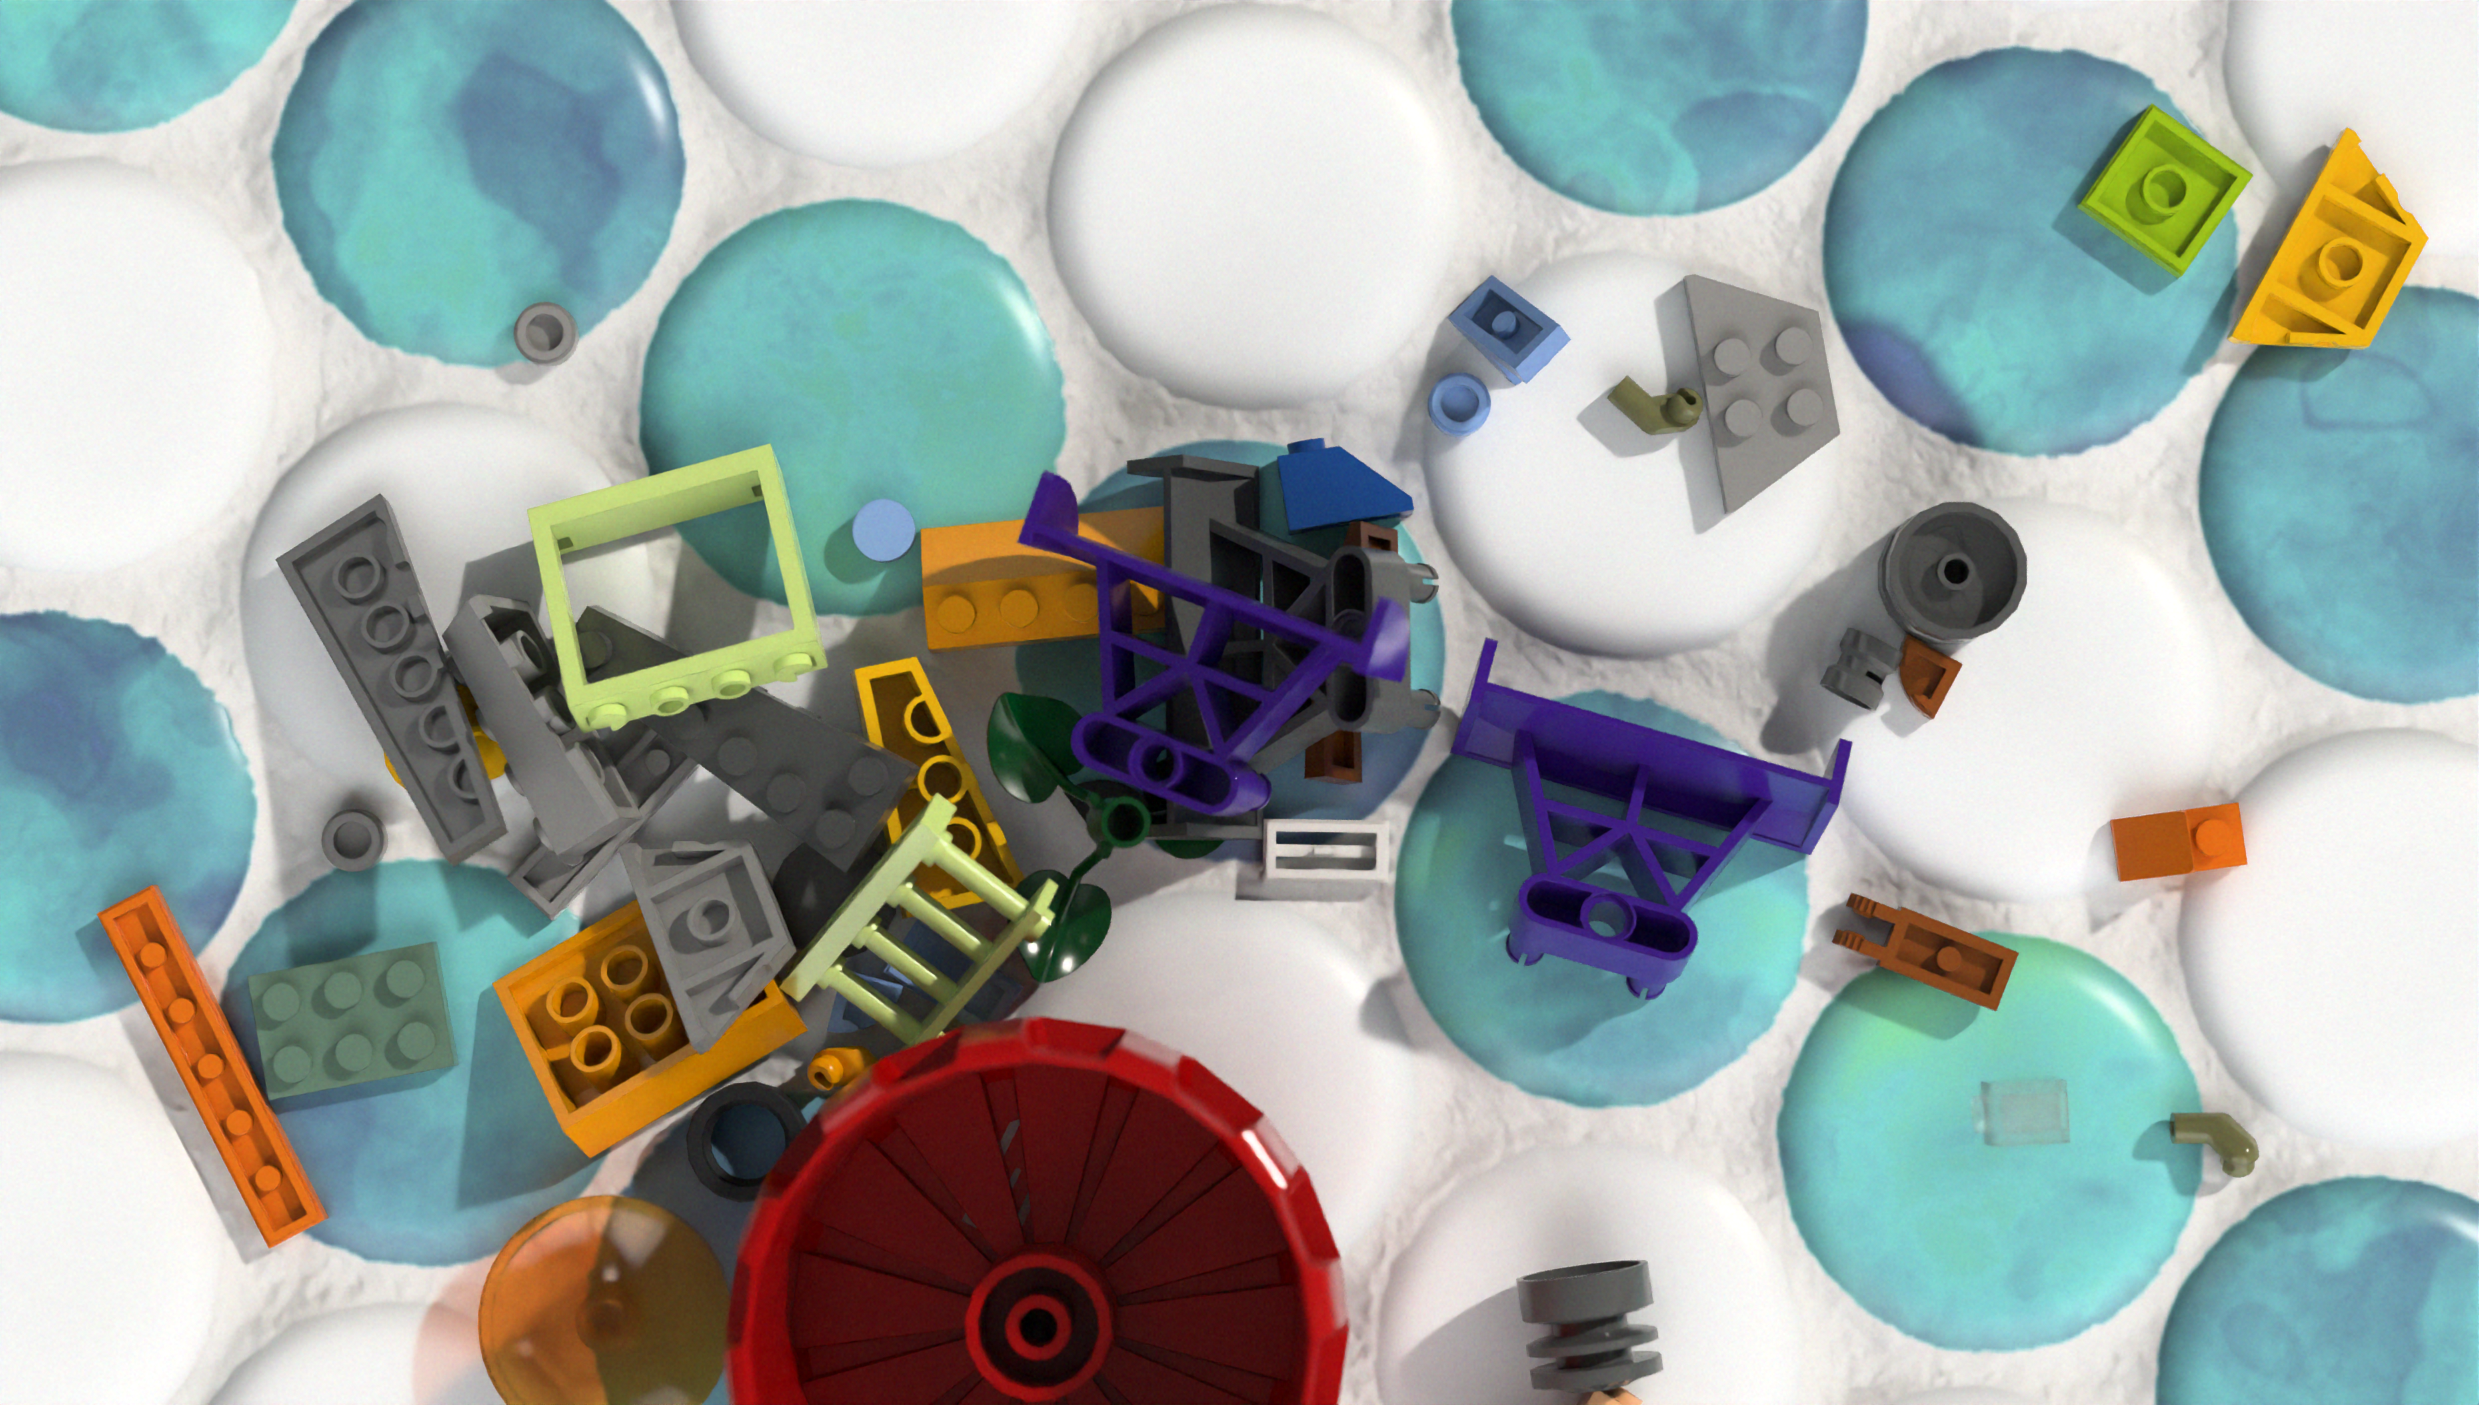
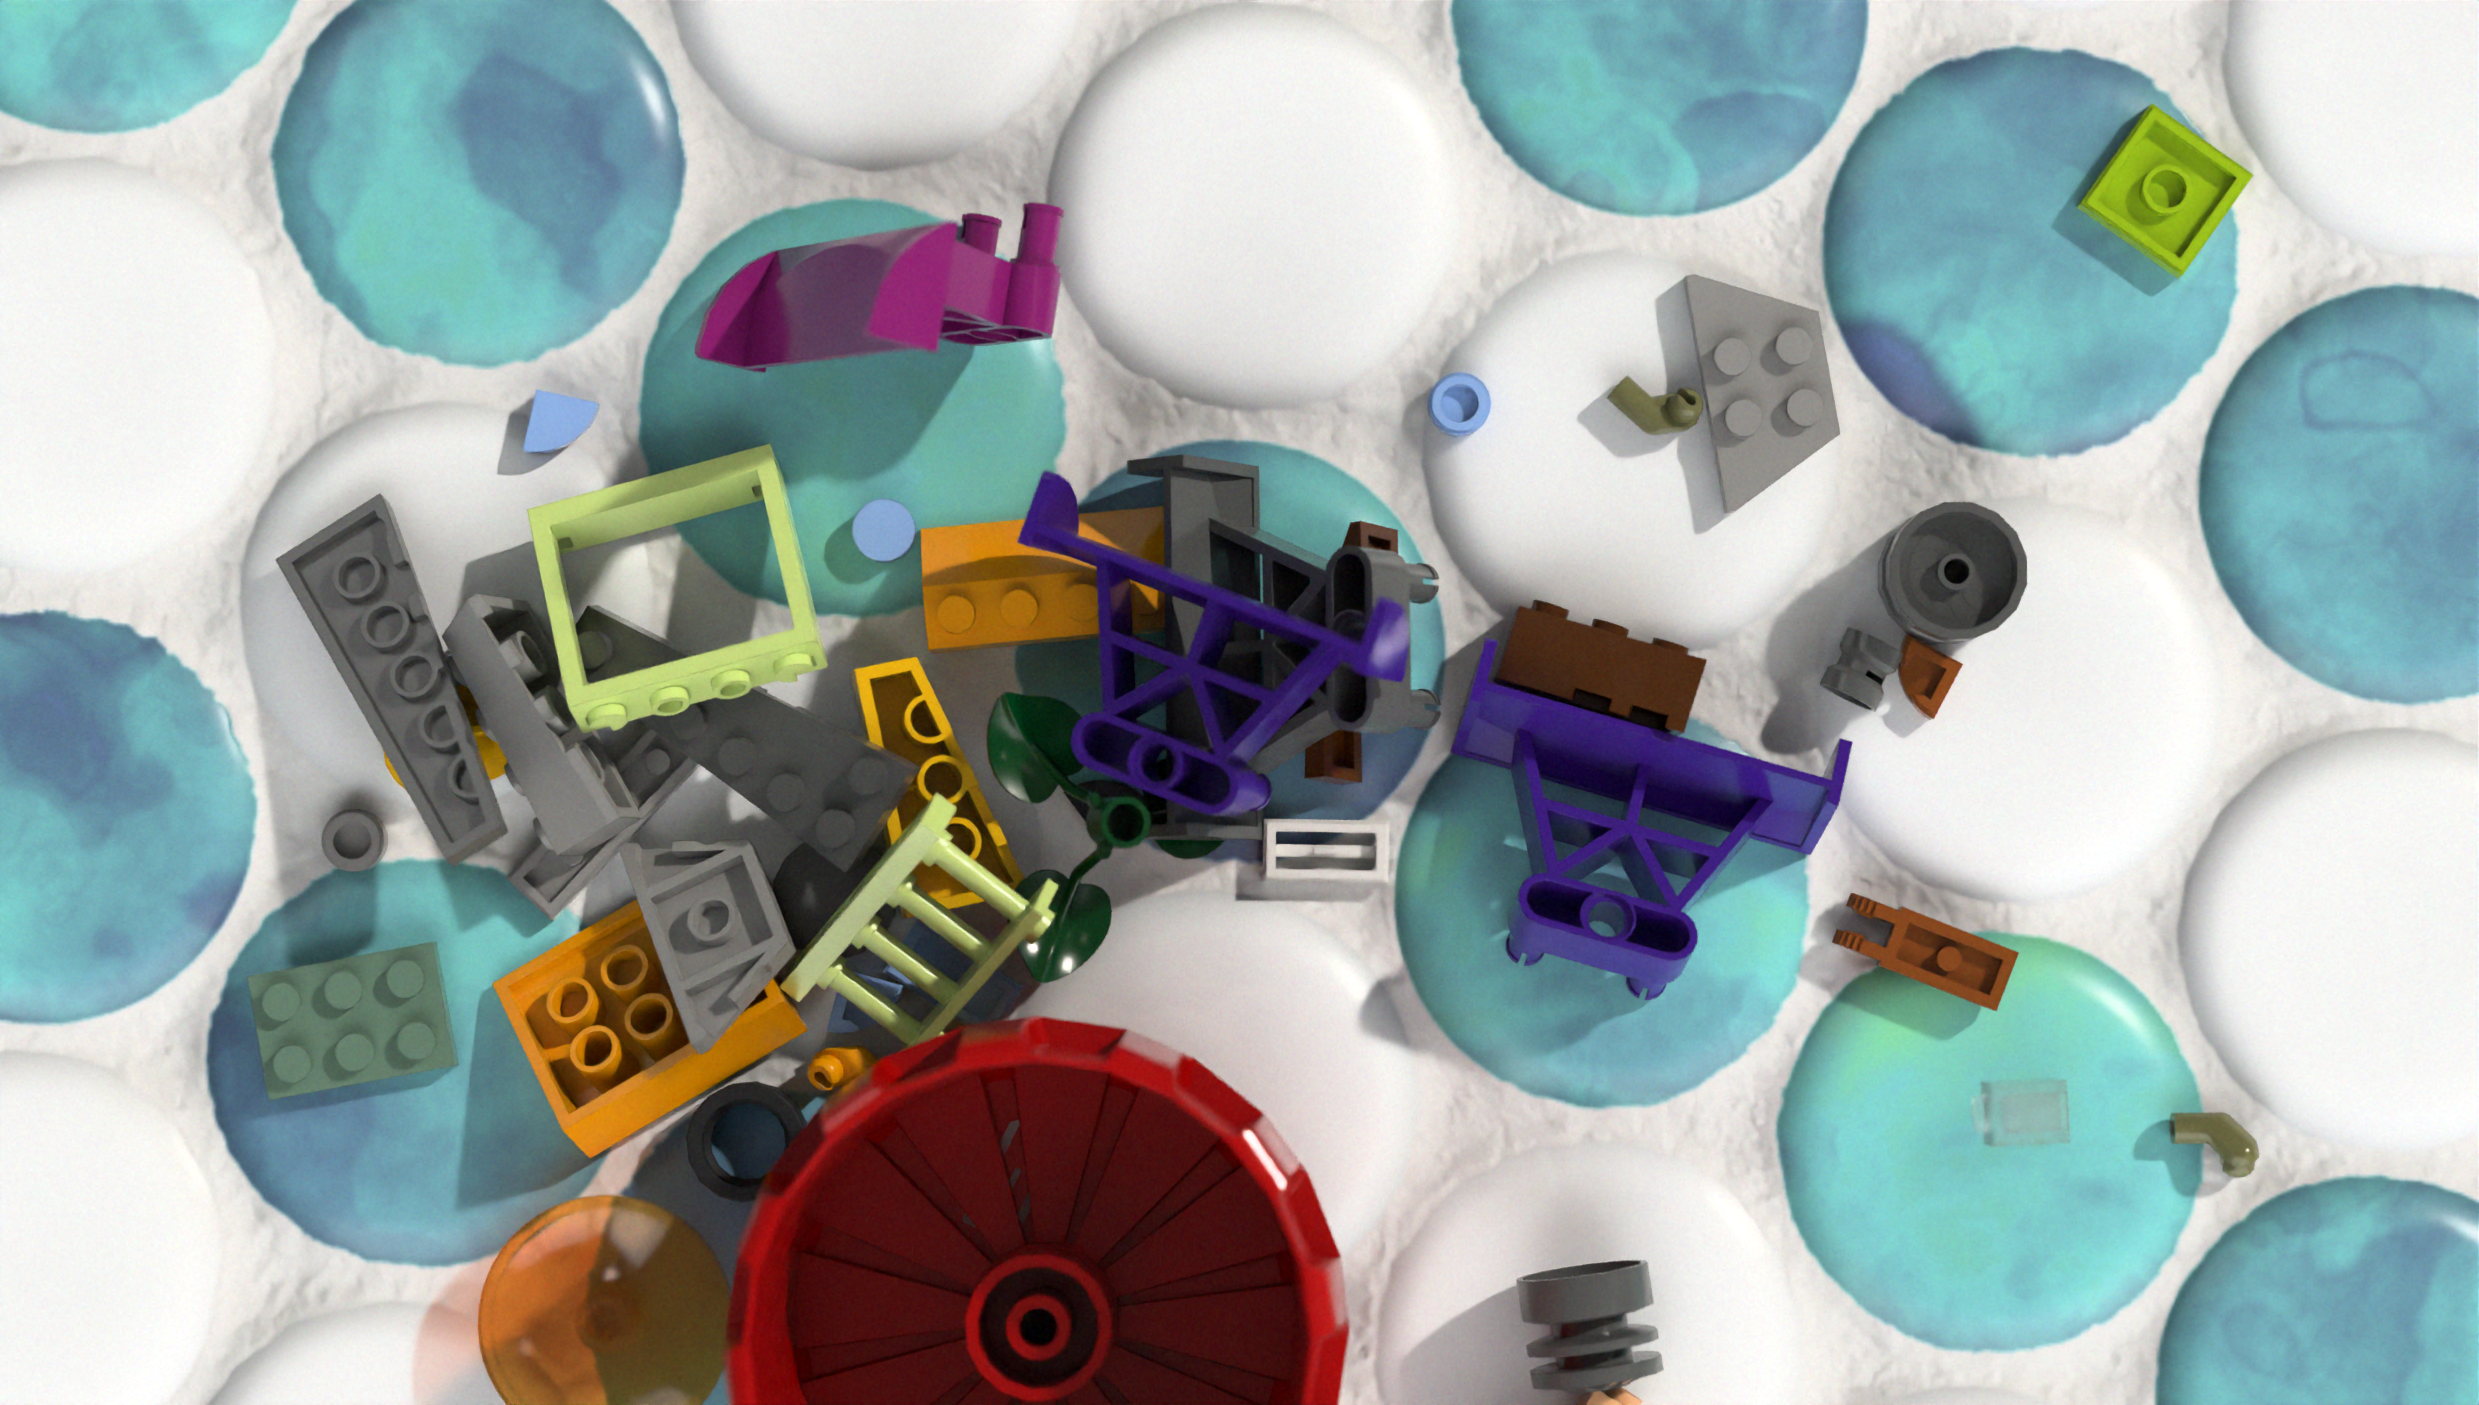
(212, 1066): orange tile -> none
(546, 334): light grey tile -> none
(557, 421): none -> light blue tile
(888, 294): none -> magenta piece
(1333, 488): blue slope -> none
(1509, 330): medium blue slope -> none
(1600, 668): none -> reddish brown wedge
(2178, 842): orange slope -> none
(2335, 261): yellow wing -> none

